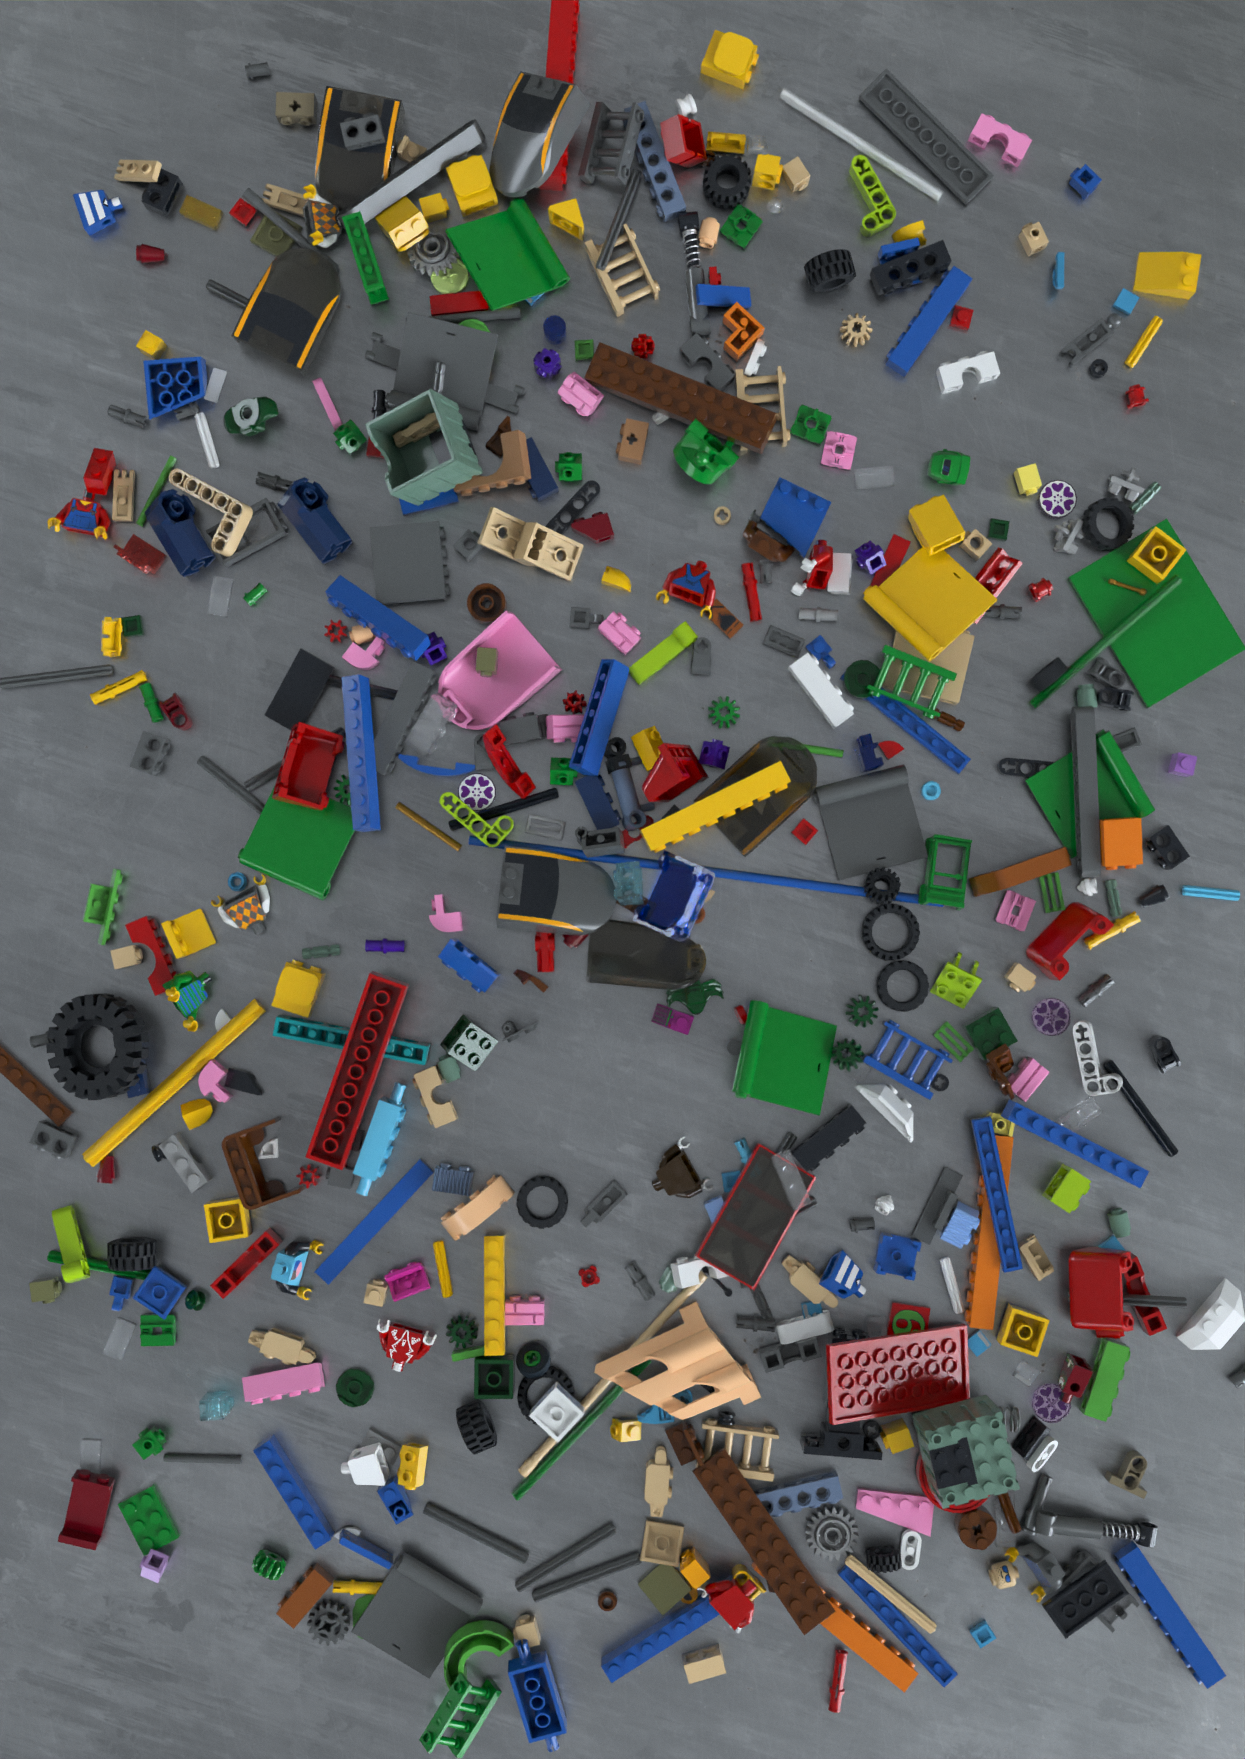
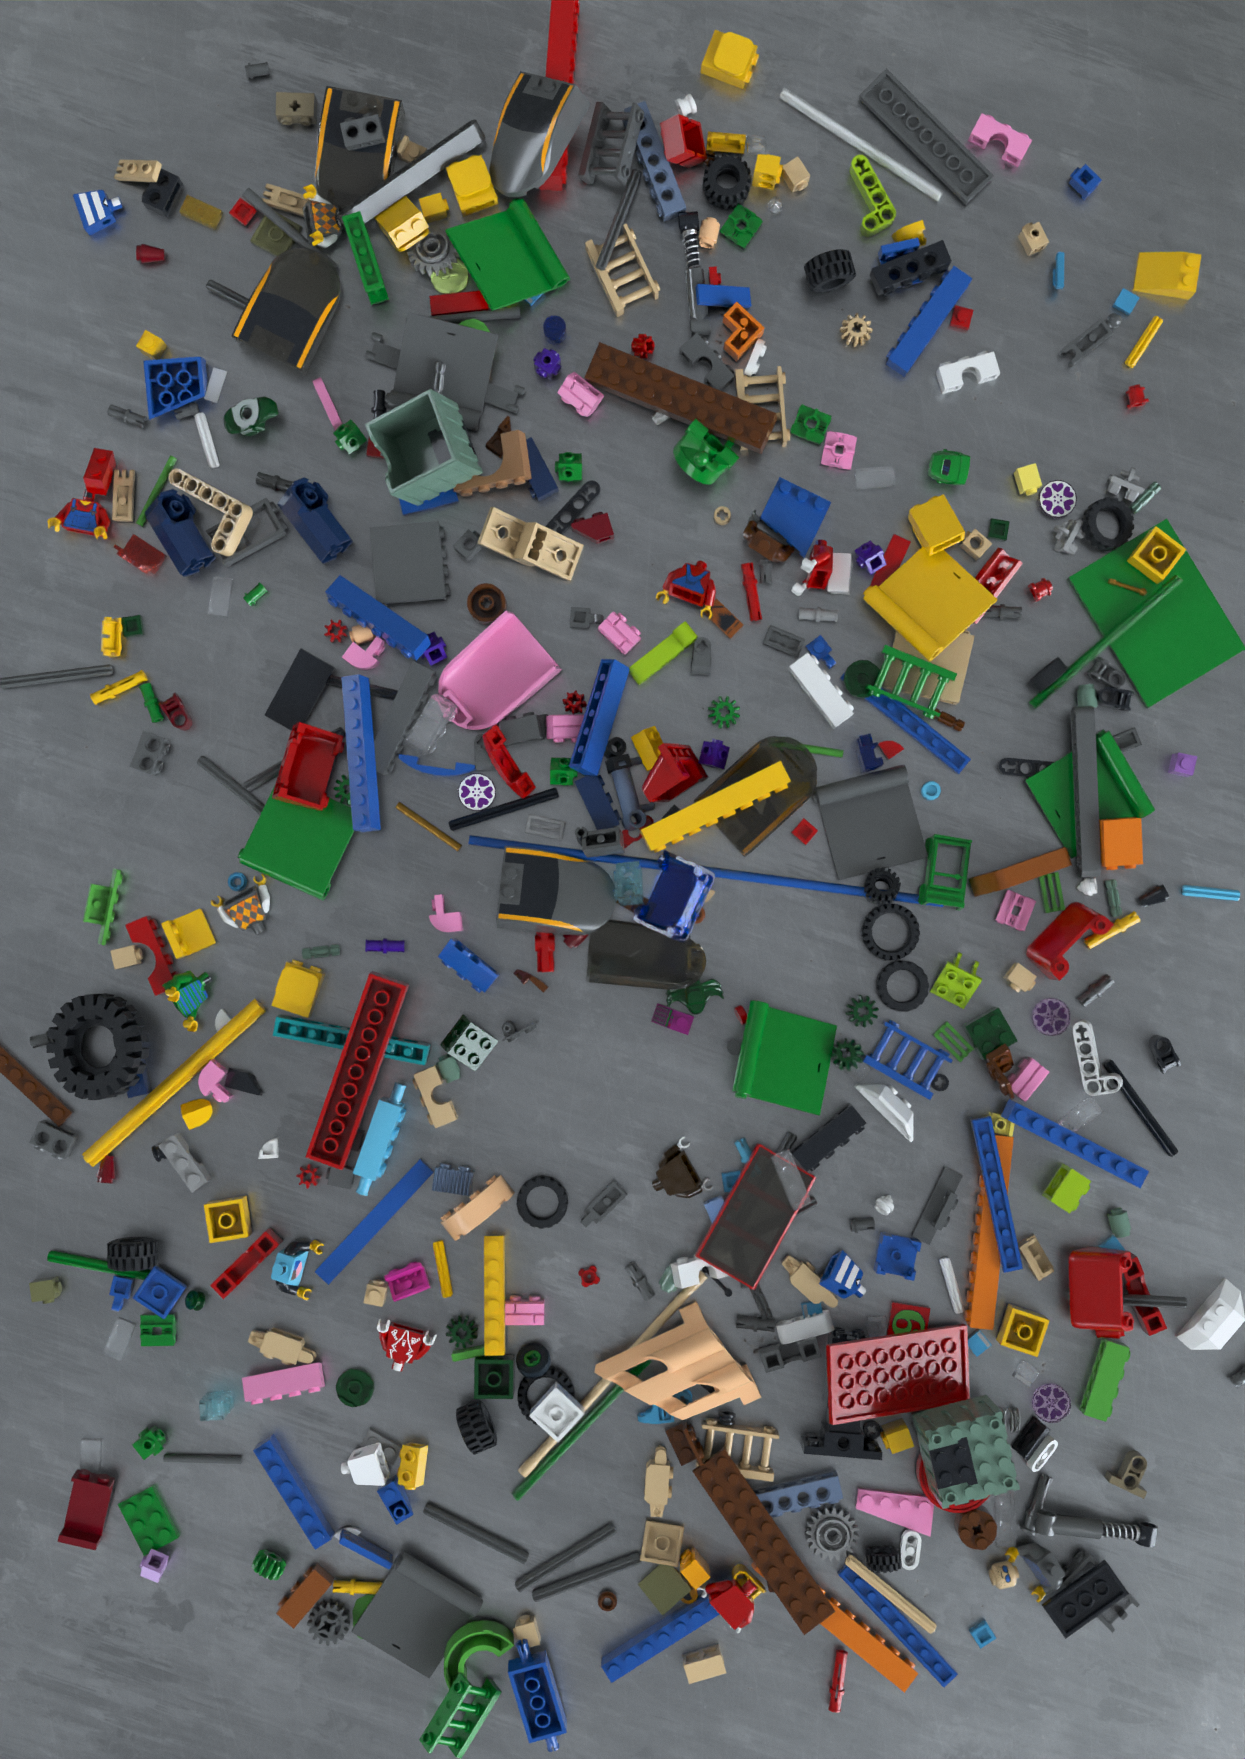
(70, 1244): lime beam -> none
(246, 1170): reddish brown windscreen -> none
(417, 430): tan hinge -> none
(473, 817): lime beam -> none
(487, 661): olive brick -> none
(567, 218): yellow slope -> none
(584, 350): bright green tile -> none
(616, 578): yellow brick -> none
(625, 1430): yellow bracket -> none
(629, 430): medium nougat brick -> none
(961, 1223): light blue brick -> none
(1009, 1513): reddish brown axle -> none
(1074, 1377): dark red torso -> none
(1099, 374): black bush -> none
(1170, 843): black brick -> none
(1170, 1615): blue brick -> none

